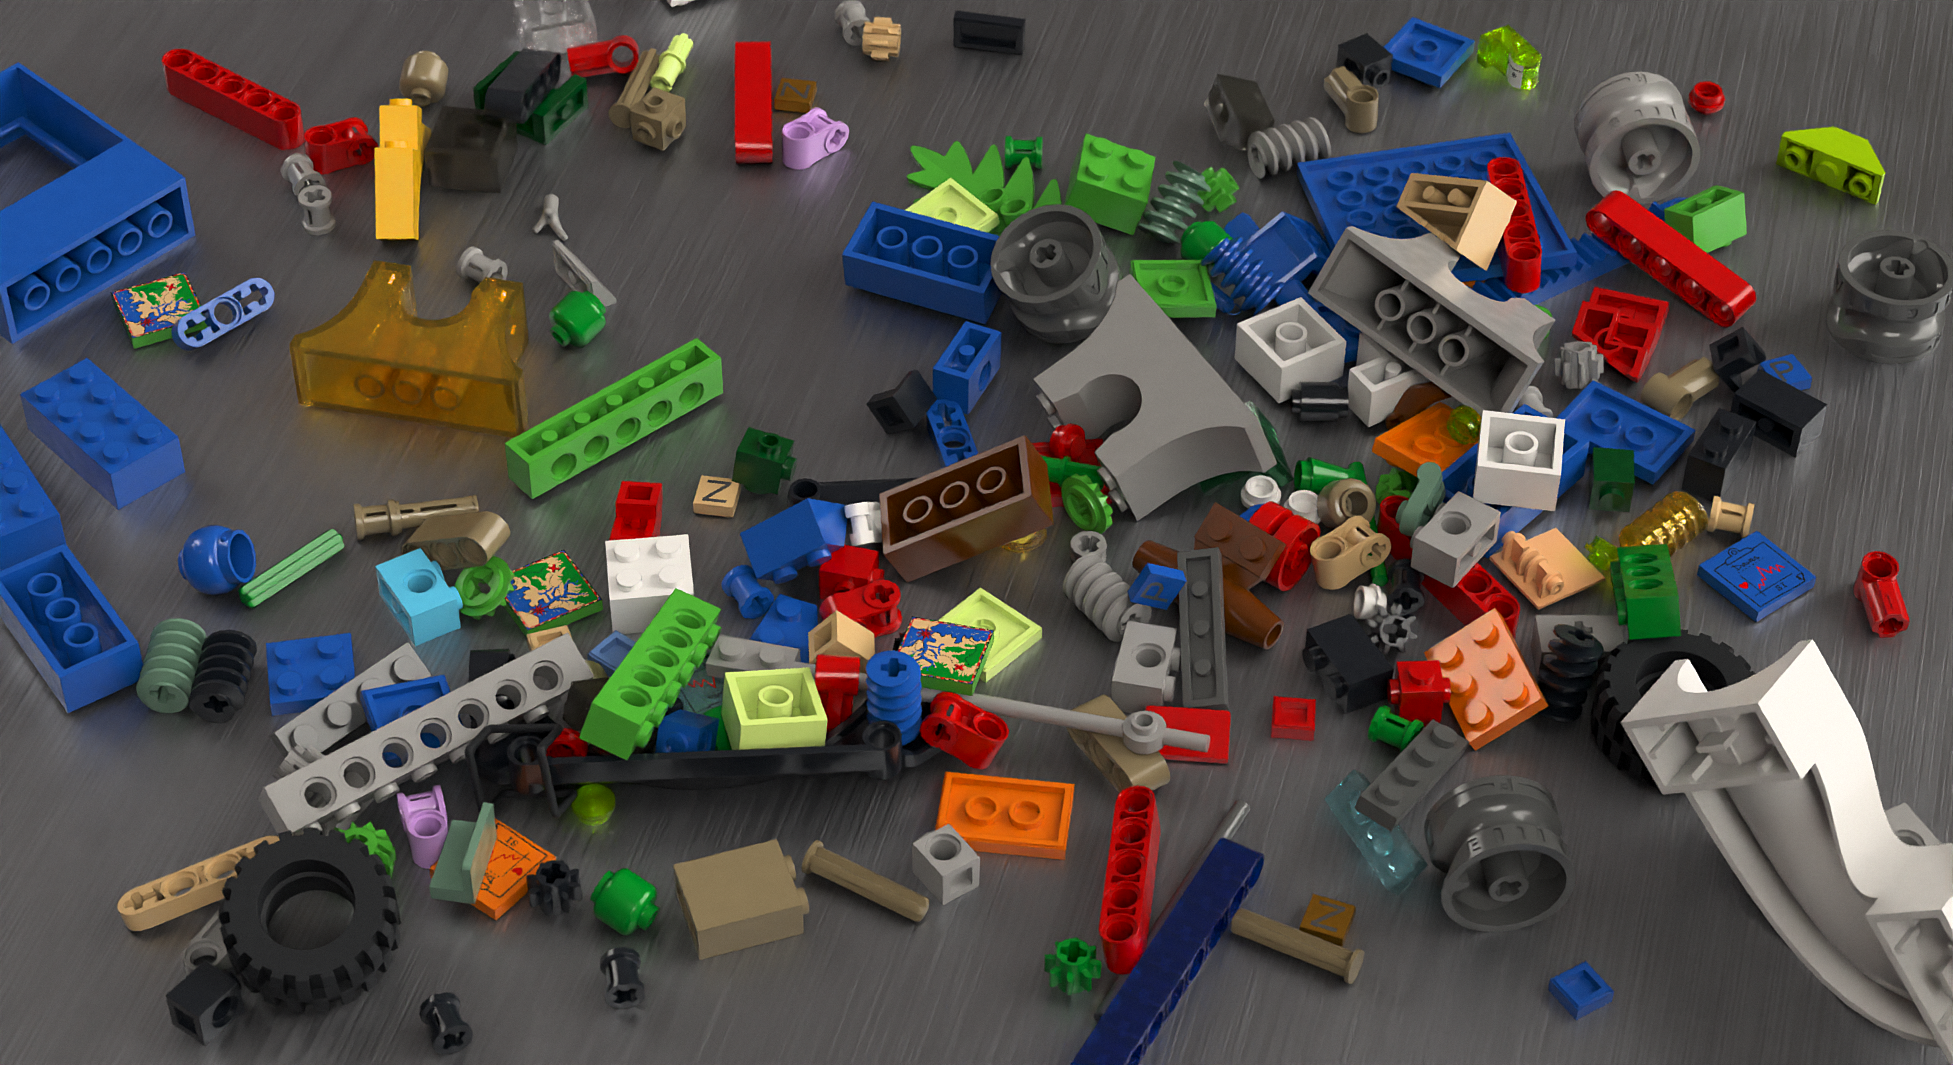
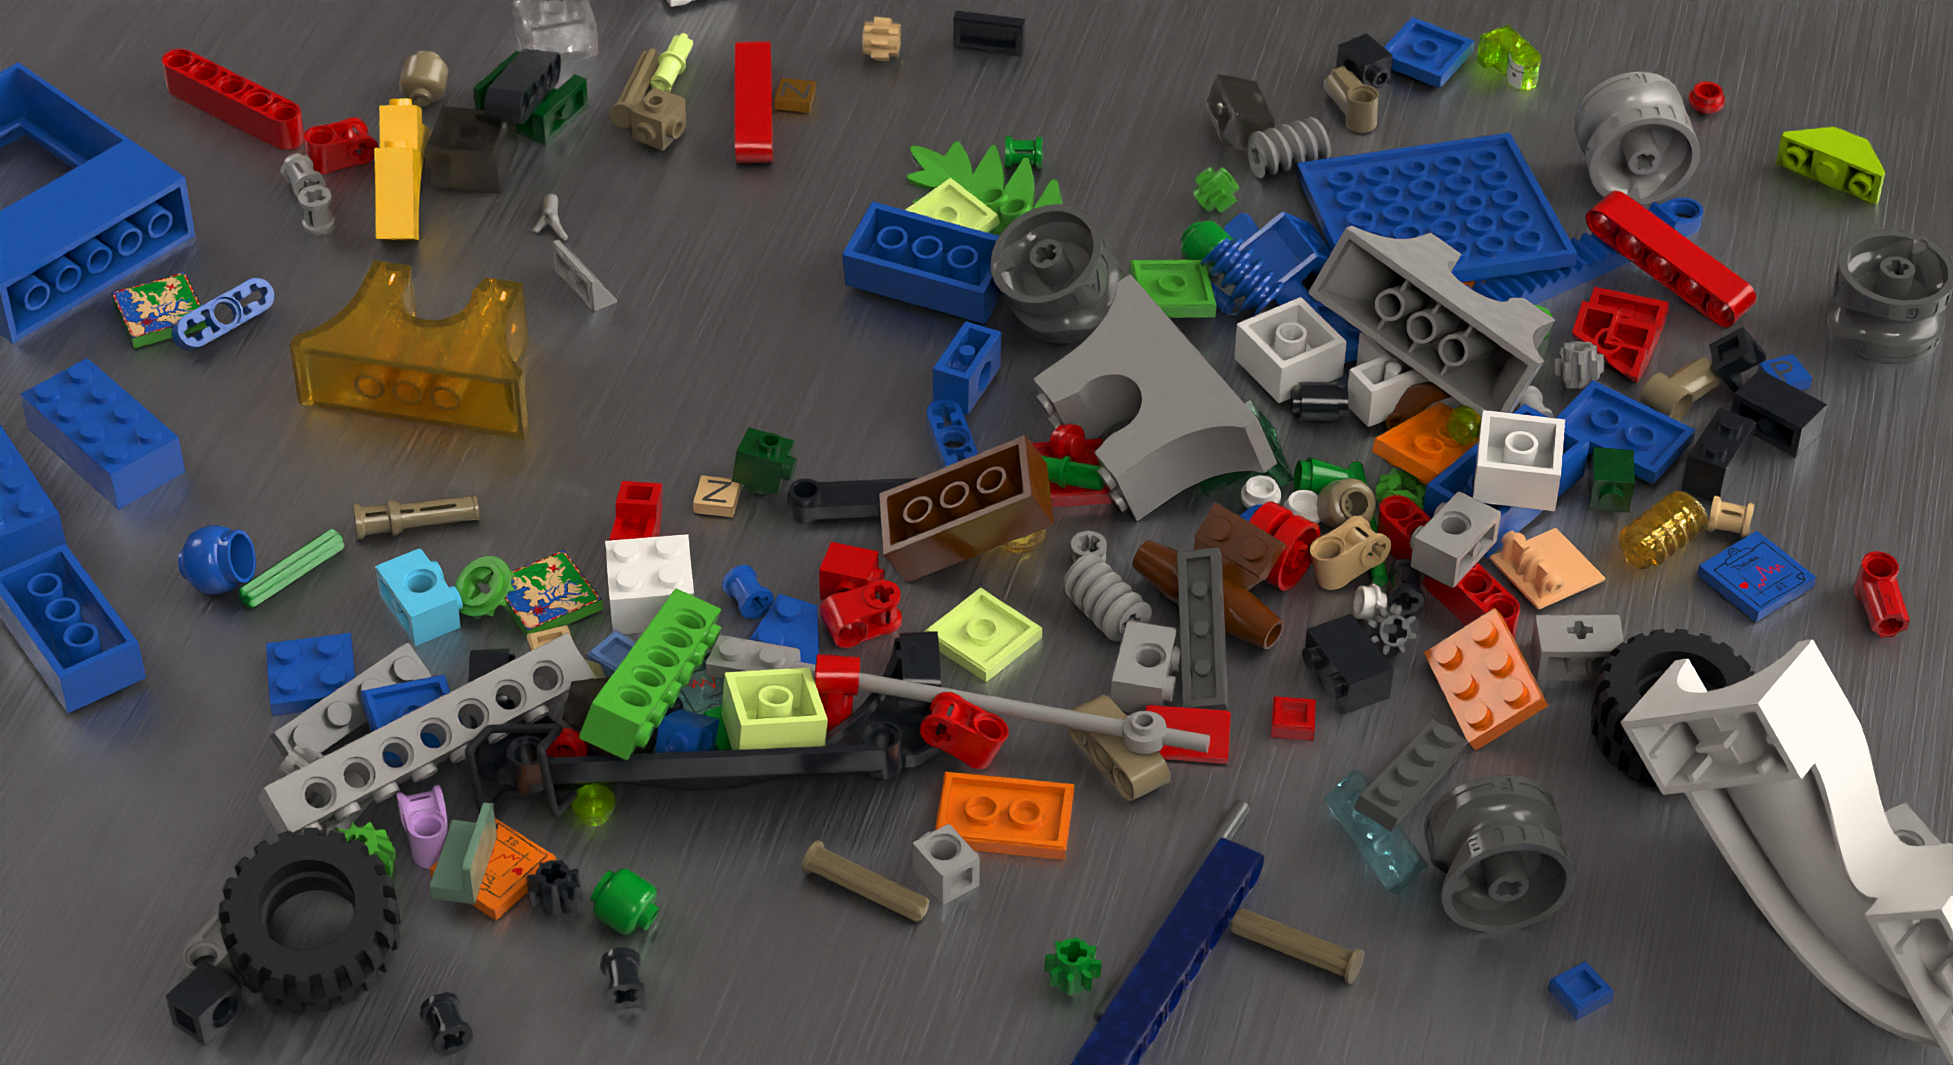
(156, 901): tan beam -> none
(170, 665): sand green piece -> none
(222, 675): black piece -> none
(460, 539): dark tan beam -> none
(479, 261): light grey bush -> none
(577, 318): green head -> none
(598, 58): red piece -> none
(613, 418): bright green brick -> none
(740, 899): dark tan brick -> none
(795, 539): blue slope -> none
(811, 139): lavender piece -> none
(841, 637): tan brick -> none
(856, 19): light grey bush -> none
(865, 523): white plate -> none
(895, 692): blue piece -> none
(904, 405): black panel -> none
(947, 653): tile -> none
(1086, 504): bright green gear -> none
(1110, 183): bright green brick -> none
(1129, 879): red beam -> none
(1156, 586): blue tile -> none
(1174, 204): sand green piece -> none
(1328, 919): pearl gold tile -> none
(1393, 728): green bush -> none
(1419, 690): red brick -> none
(1423, 501): sand green plate -> none
(1460, 212): tan wedge -> none
(1520, 244): red beam -> none
(1568, 672): black piece -> none
(1601, 552): clear neon green plate -> none
(1646, 592): green brick -> none
(1710, 217): bright green brick -> none

